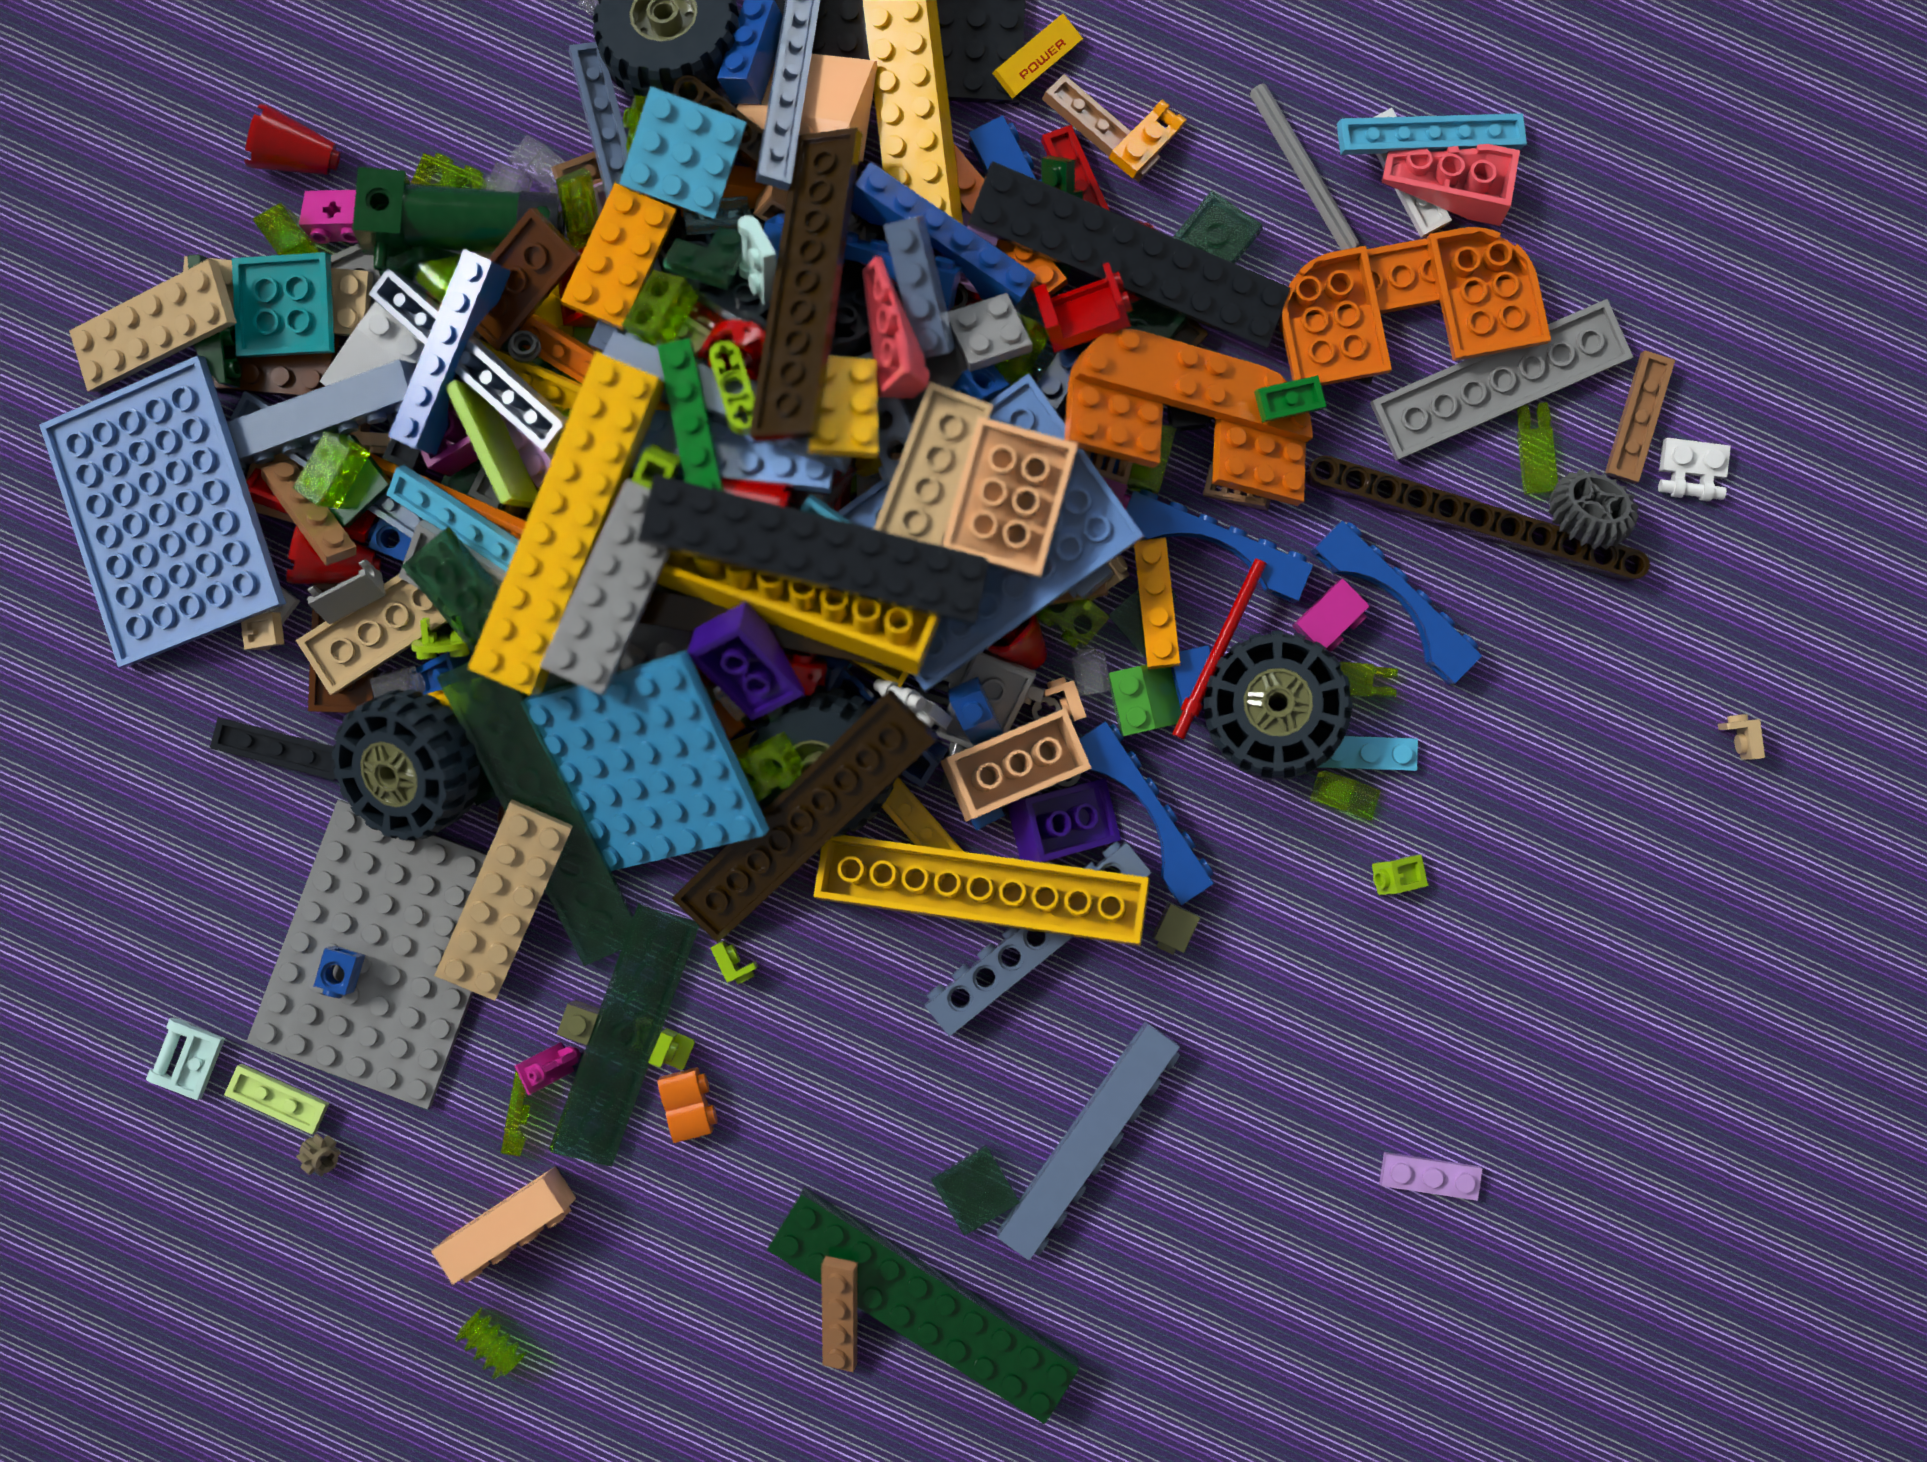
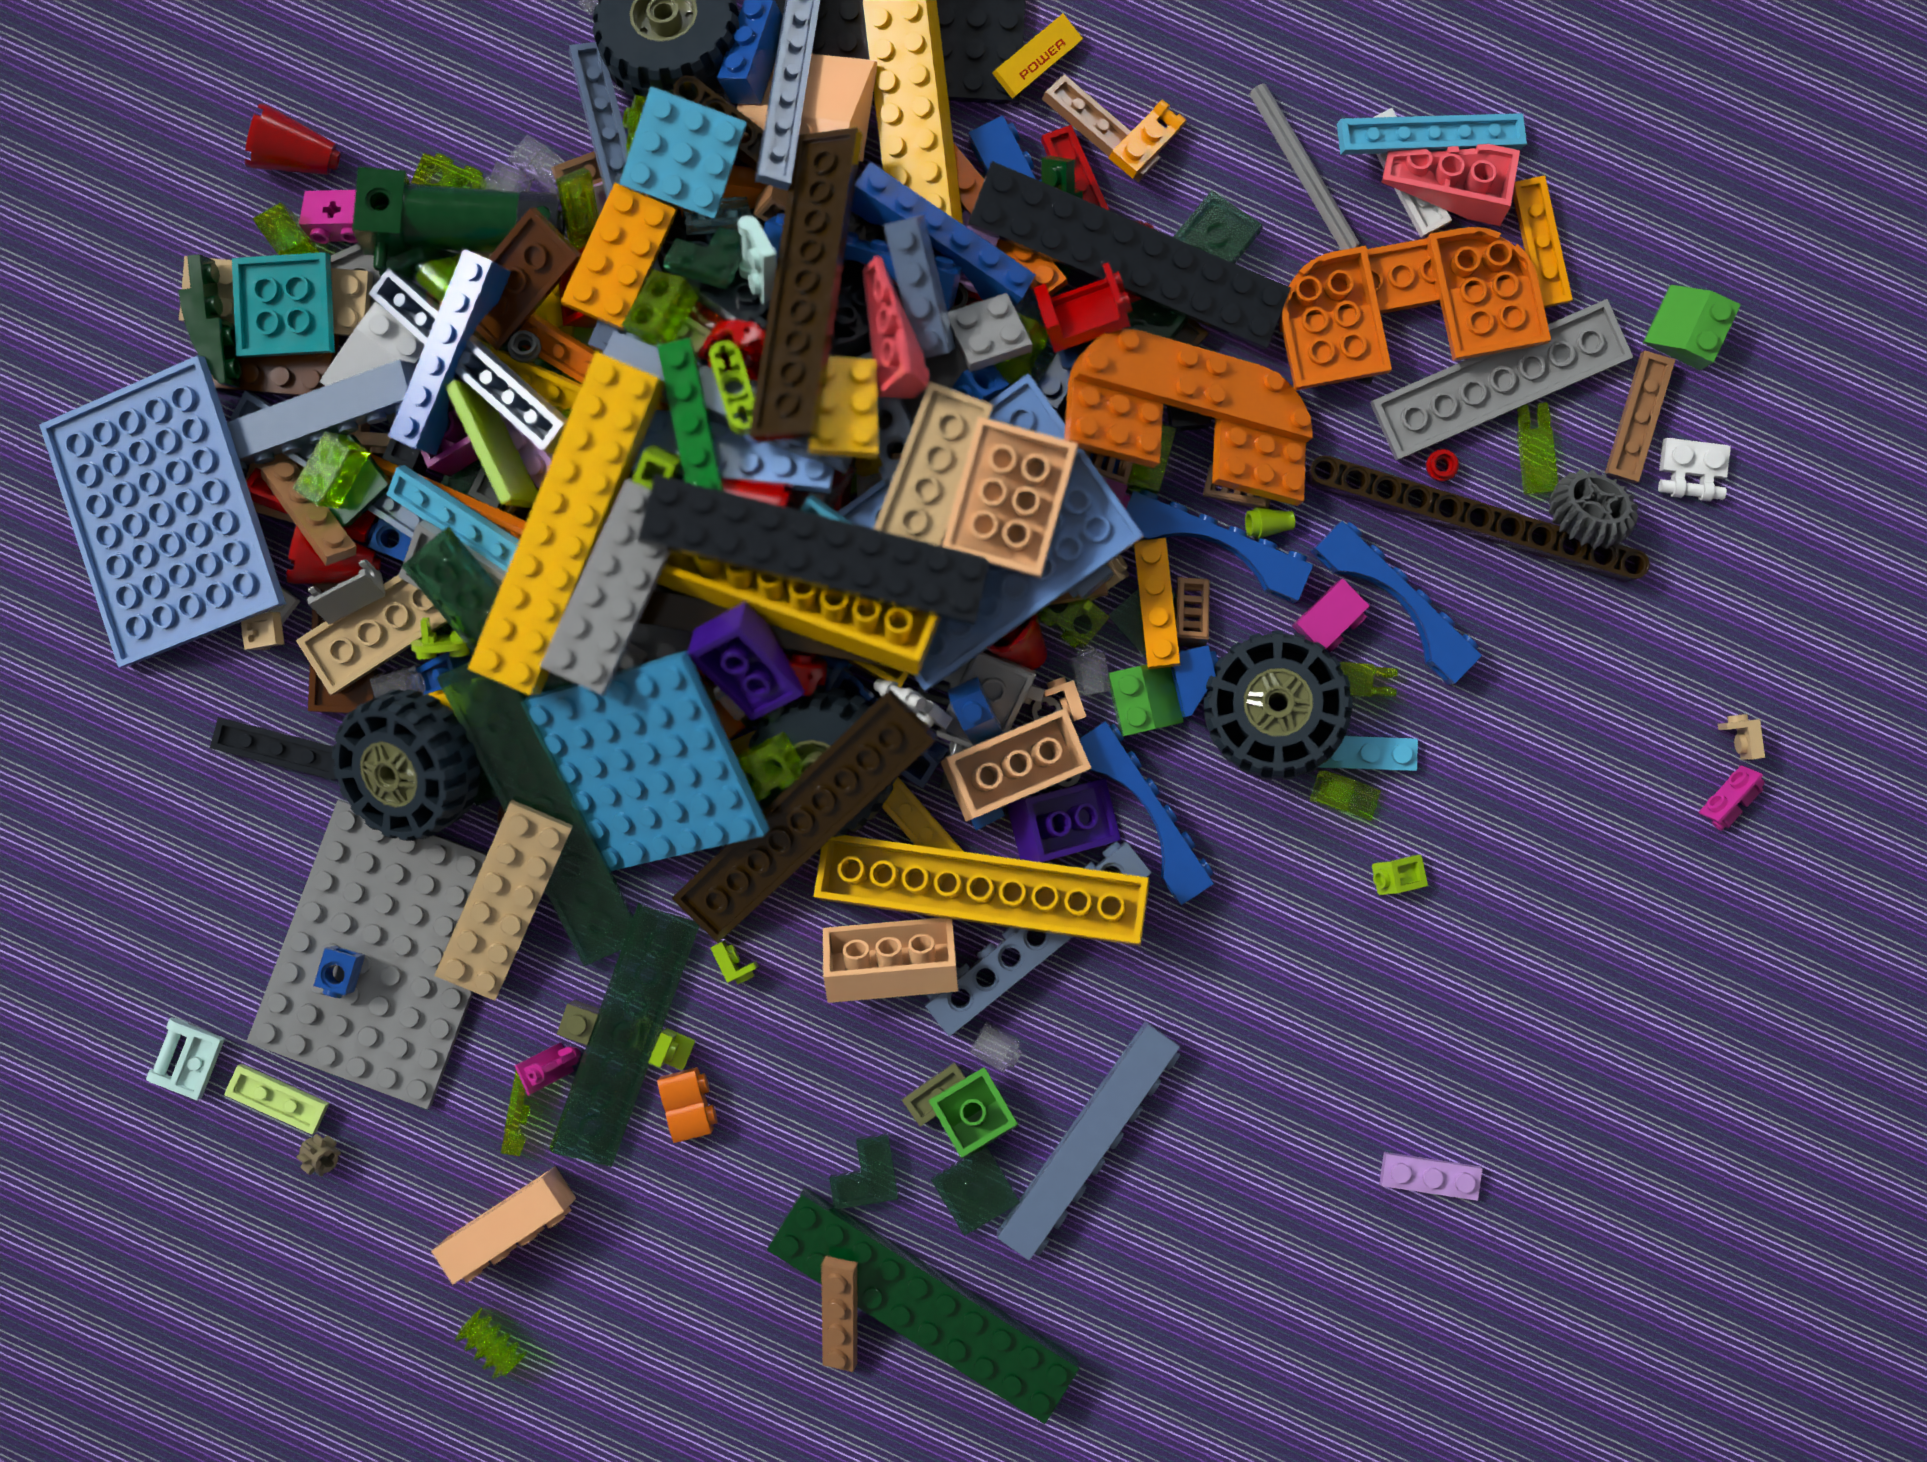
(153, 326): tan plate -> none
(873, 1182): none -> clear green plate
(889, 959): none -> light nougat brick
(917, 1100): none -> olive plate
(973, 1113): none -> bright green slope
(996, 1047): none -> clear brick
(1175, 929): olive brick -> none
(1190, 638): none -> medium nougat slope
(1192, 706): red bar -> none
(1266, 522): none -> lime cone
(1290, 399): green plate -> none
(1451, 463): none -> red plate
(1542, 239): none -> light orange plate
(1691, 325): none -> bright green slope
(1741, 787): none -> dark pink hinge

